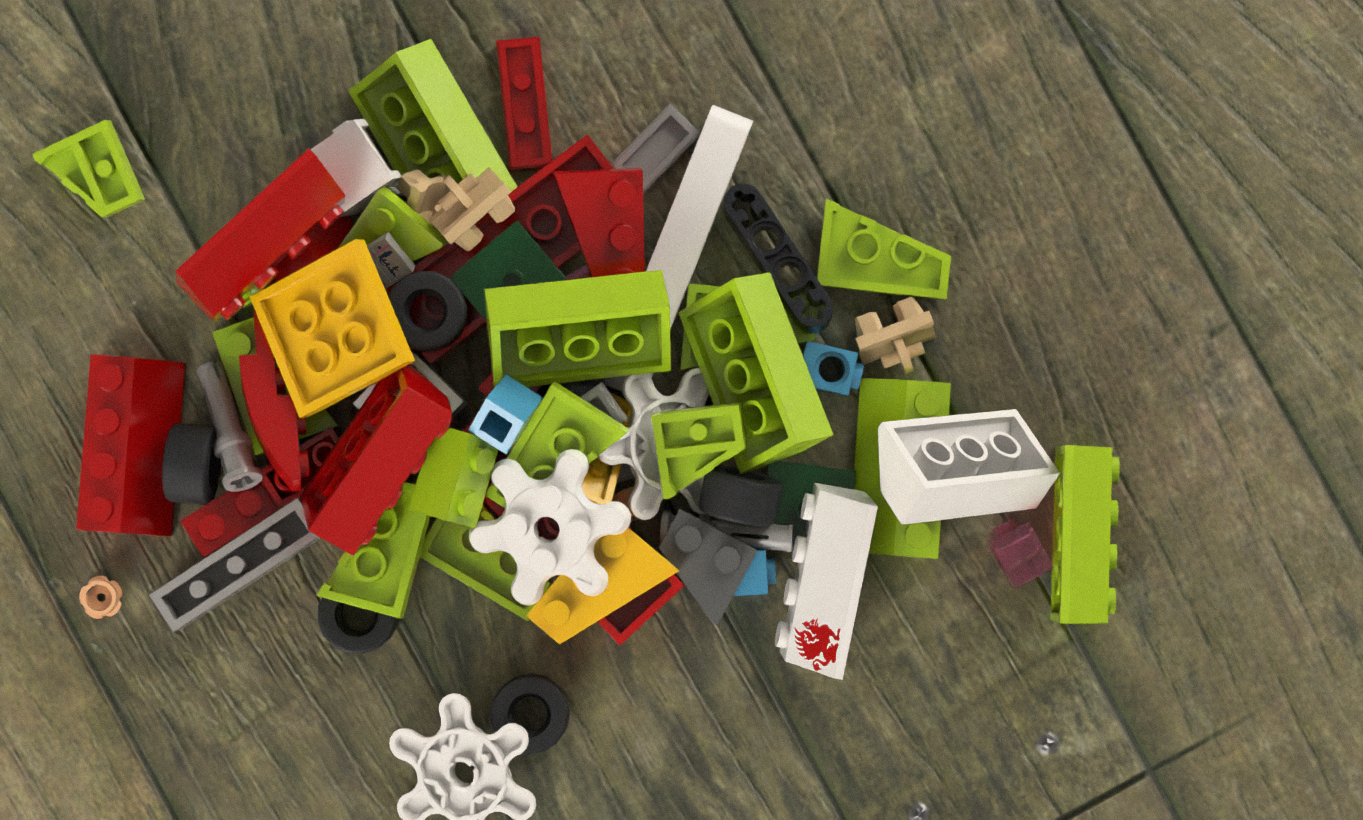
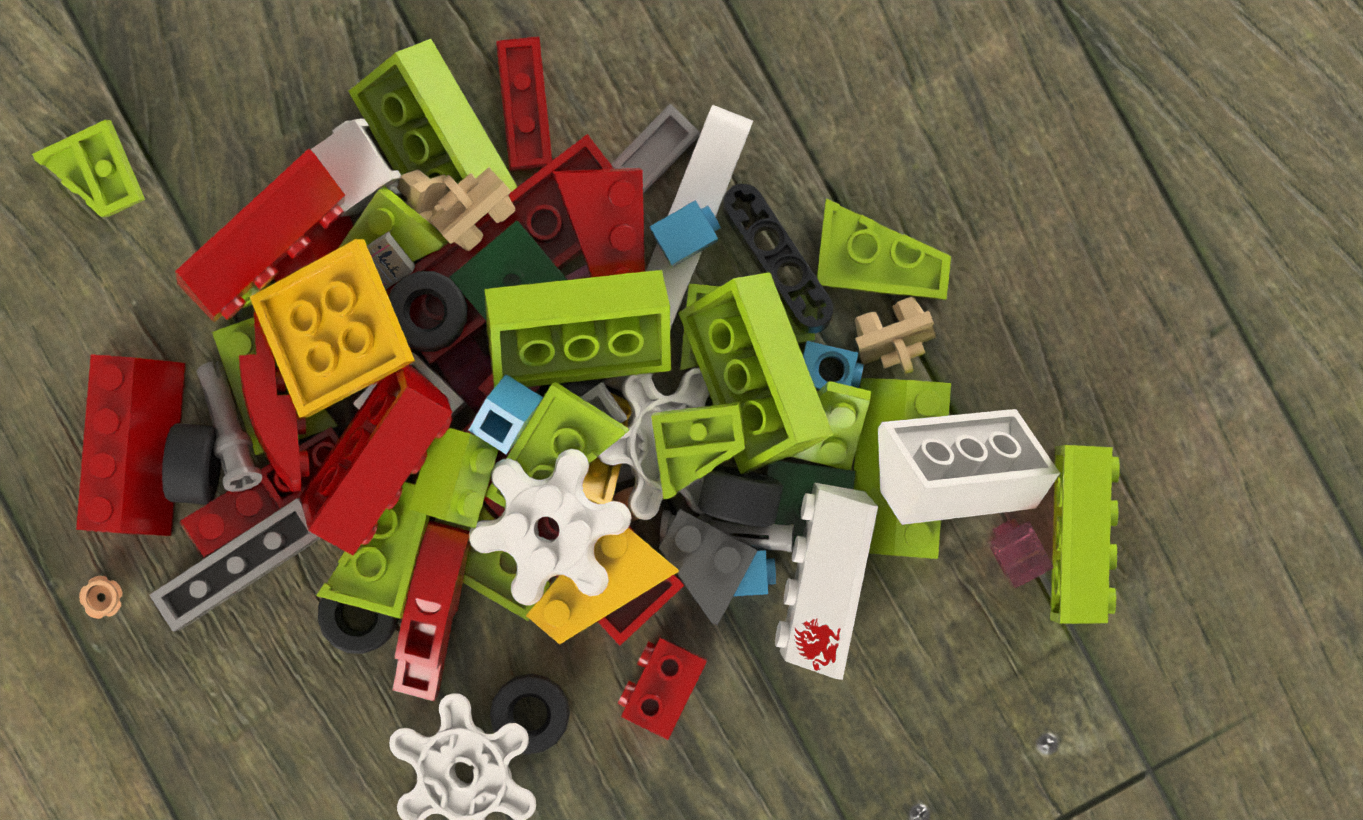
(430, 610): none -> red slope
(466, 370): none -> clear pink brick
(662, 688): none -> red brick
(685, 232): none -> dark azure brick
(846, 413): none -> lime wing

